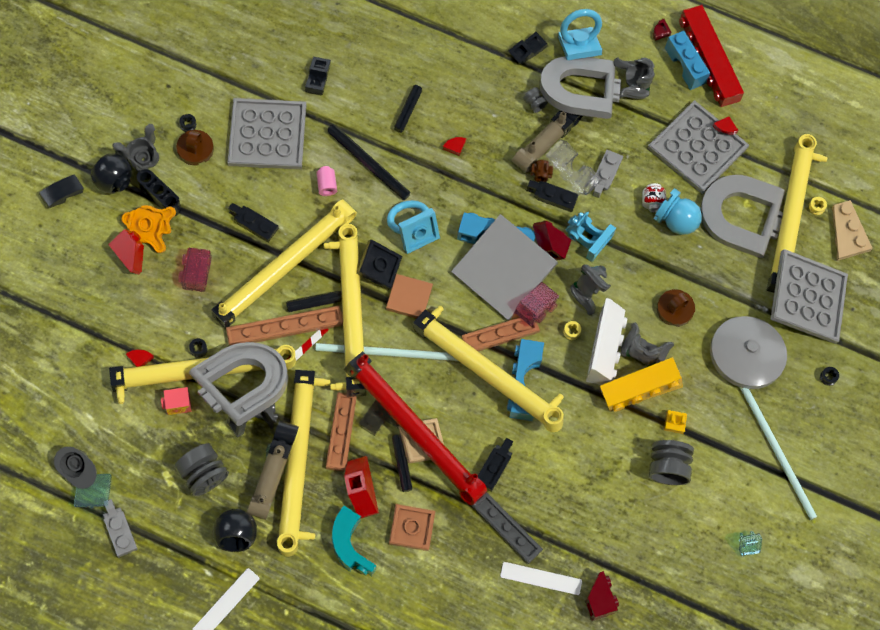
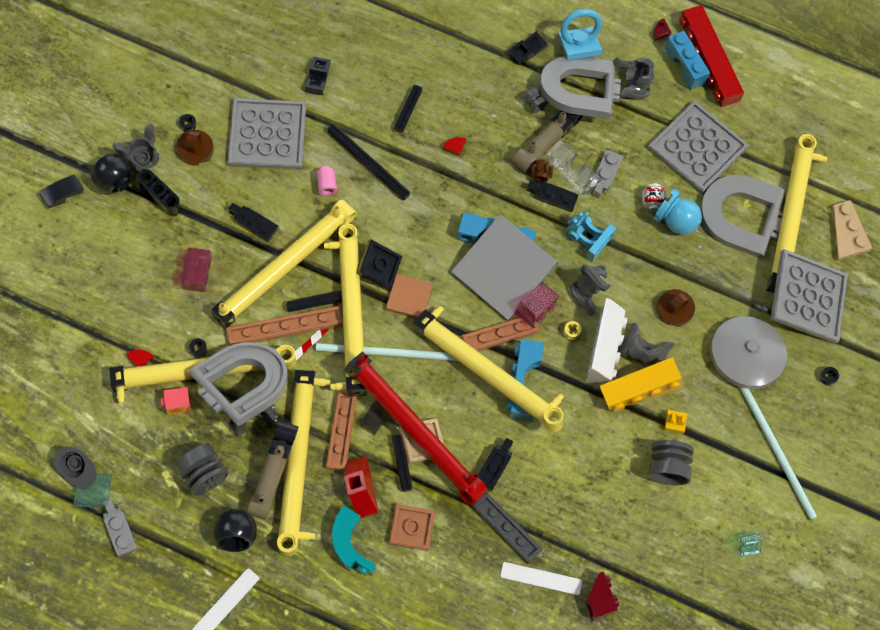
(129, 250): red slope -> none
(150, 224): light orange tile -> none
(416, 230): medium azure tile -> none
(551, 239): dark red slope -> none
(726, 126): red tile -> none
(819, 210): light yellow bush -> none

